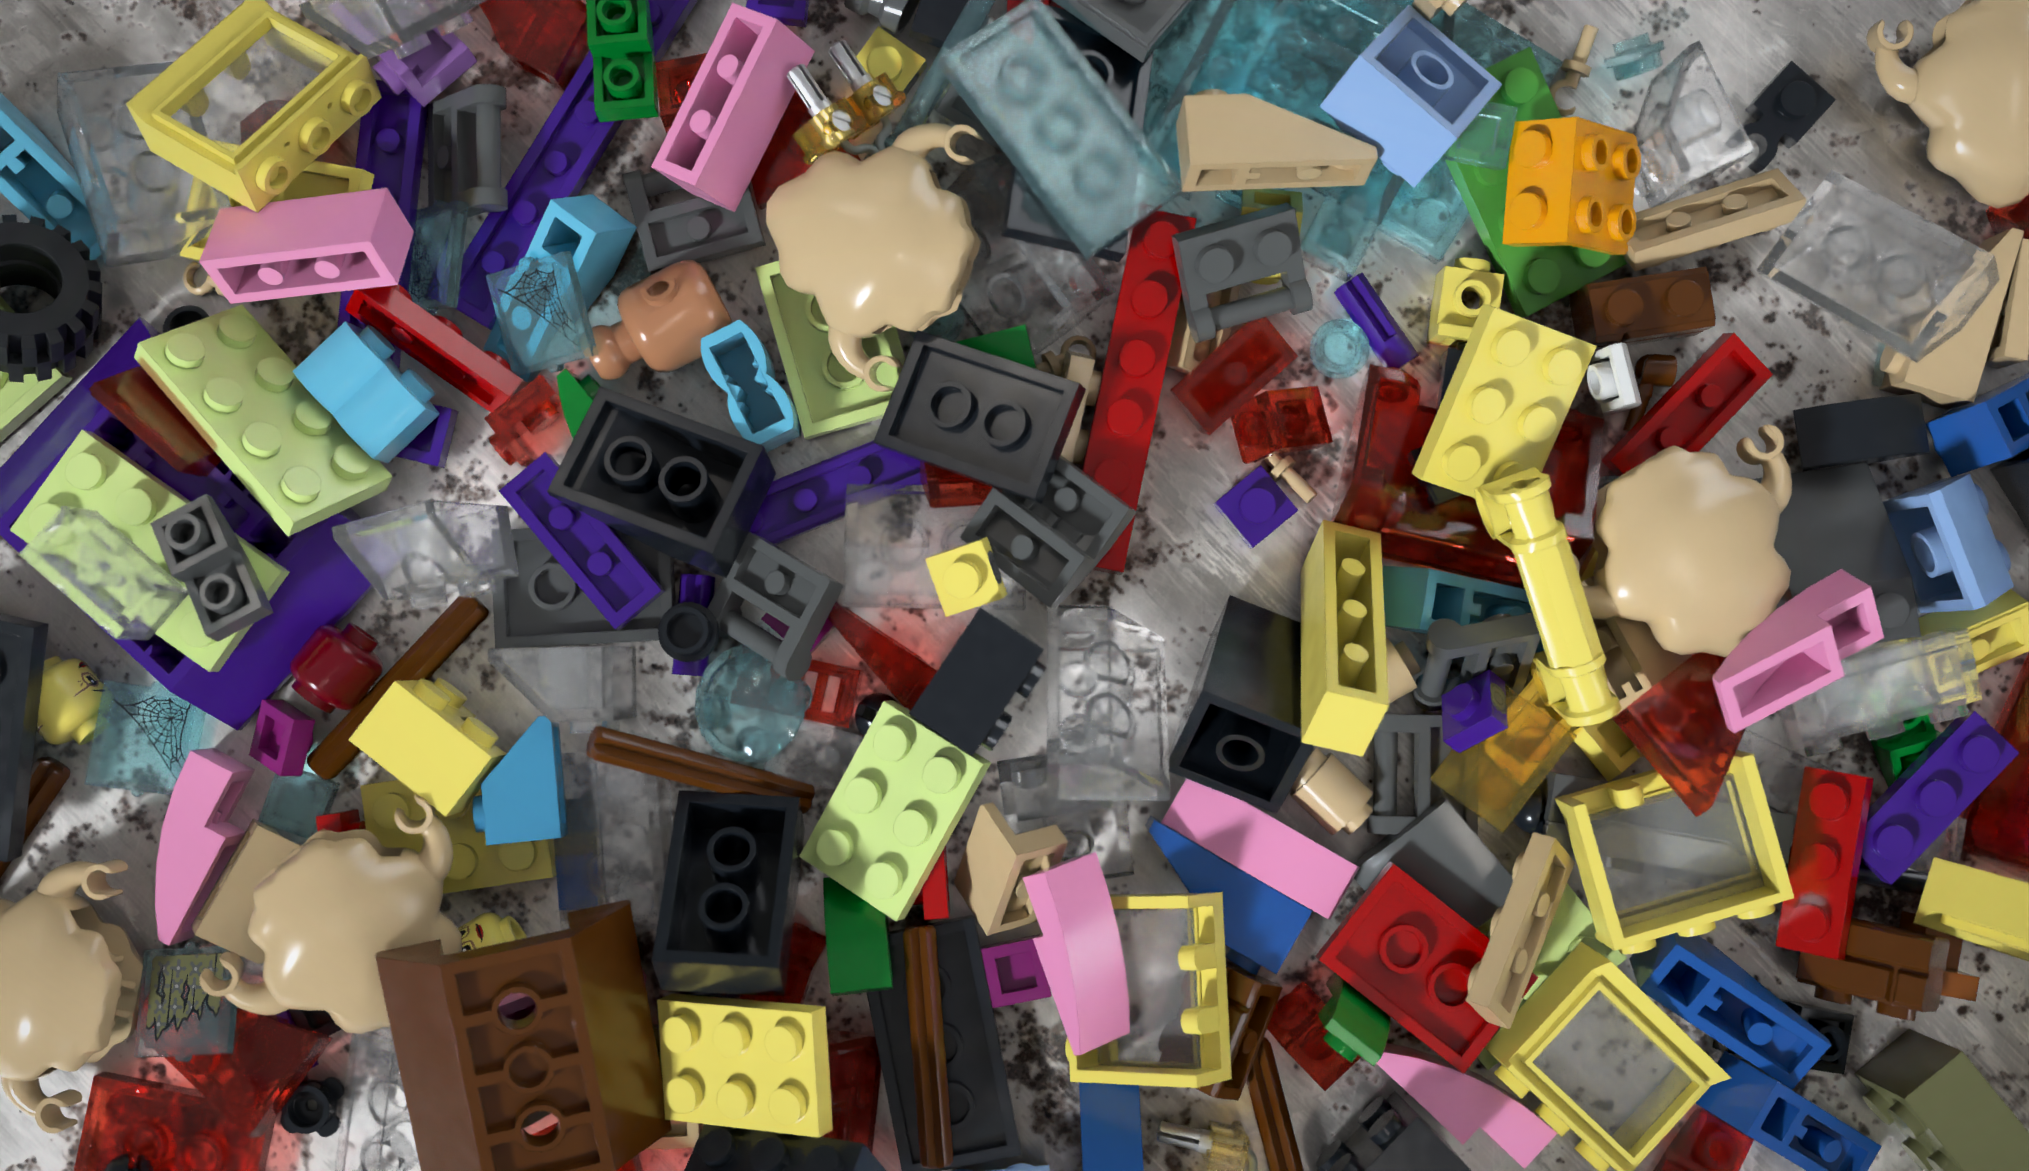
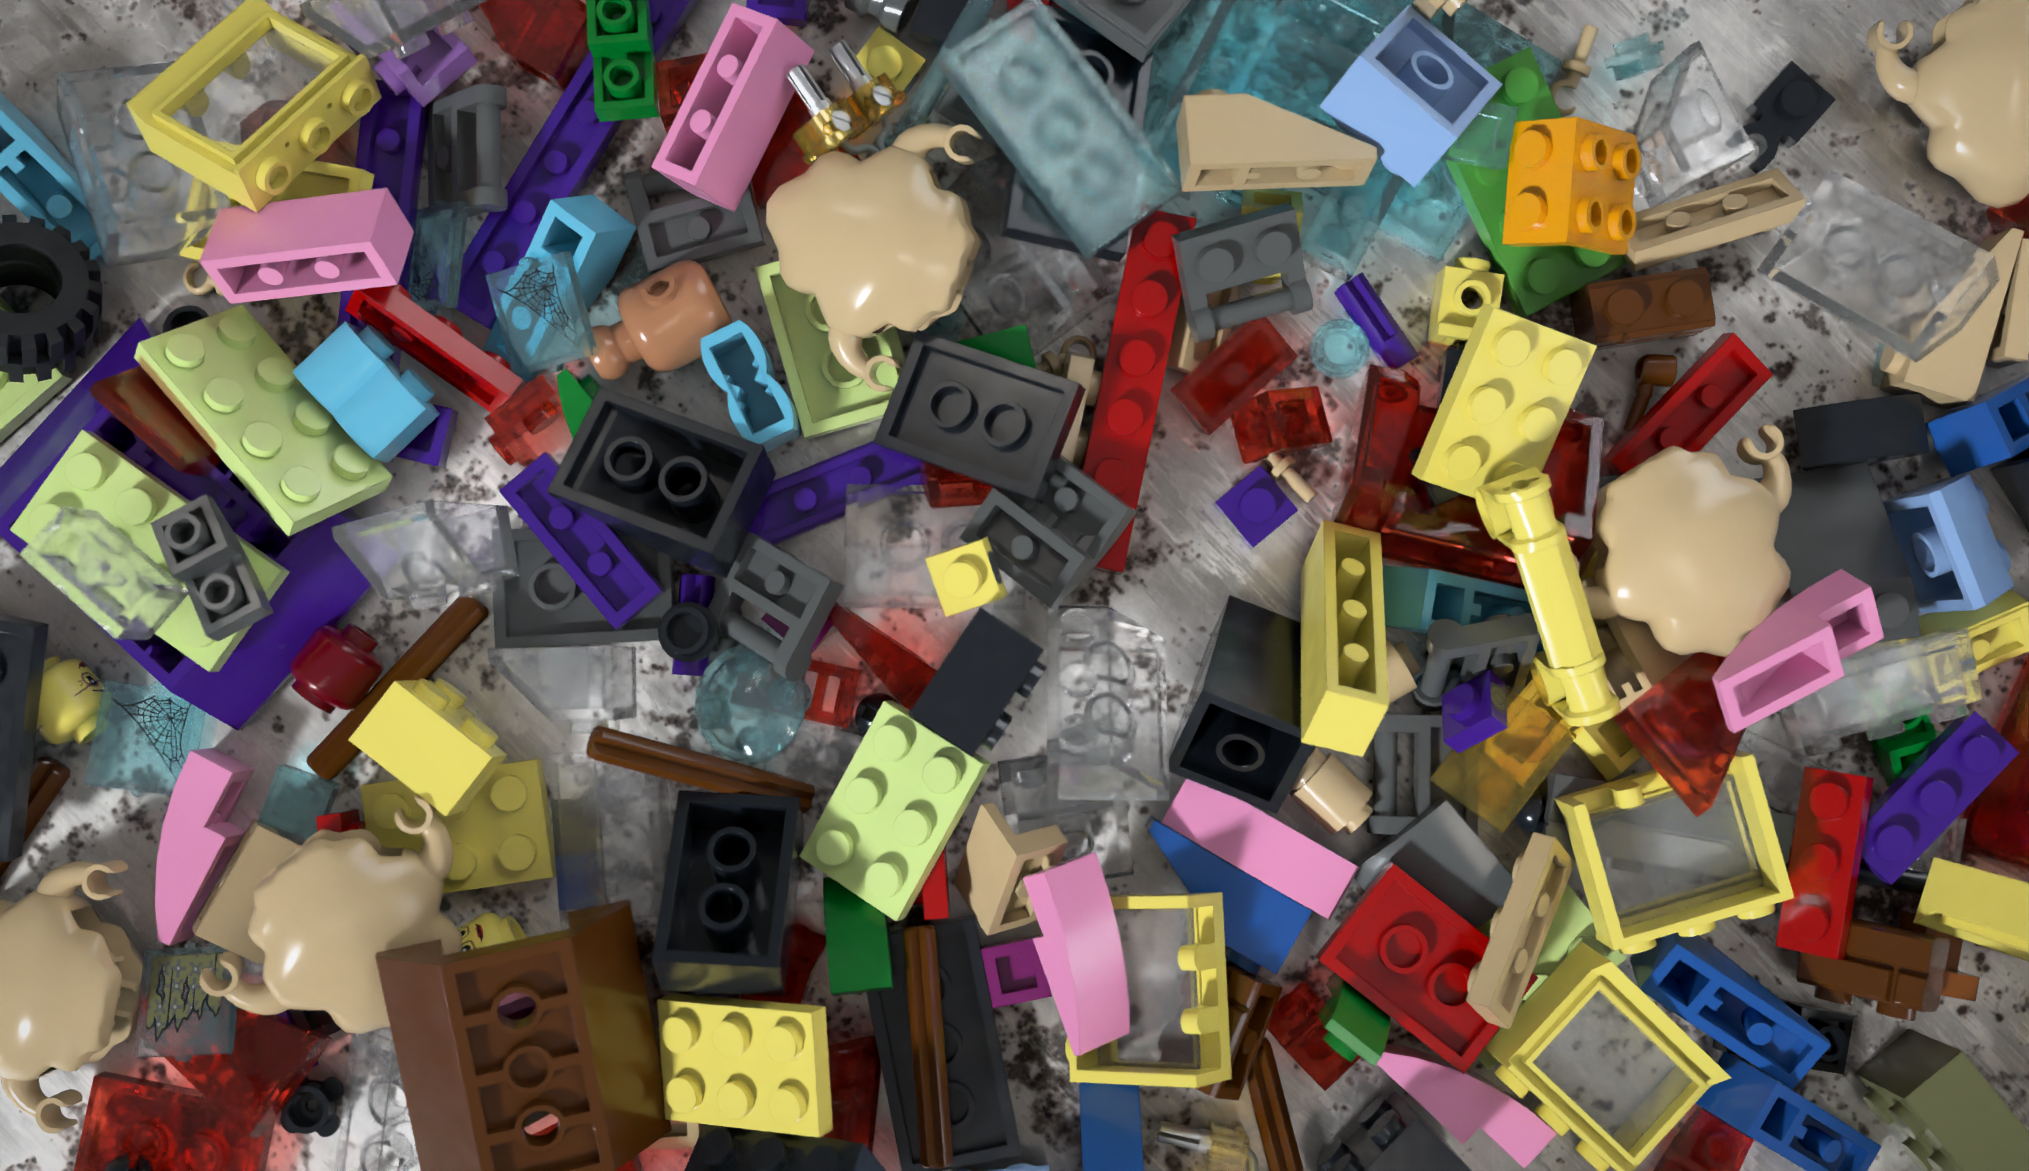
(282, 737): magenta plate -> none
(525, 790): dark azure slope -> none
(1613, 380): white slope -> none

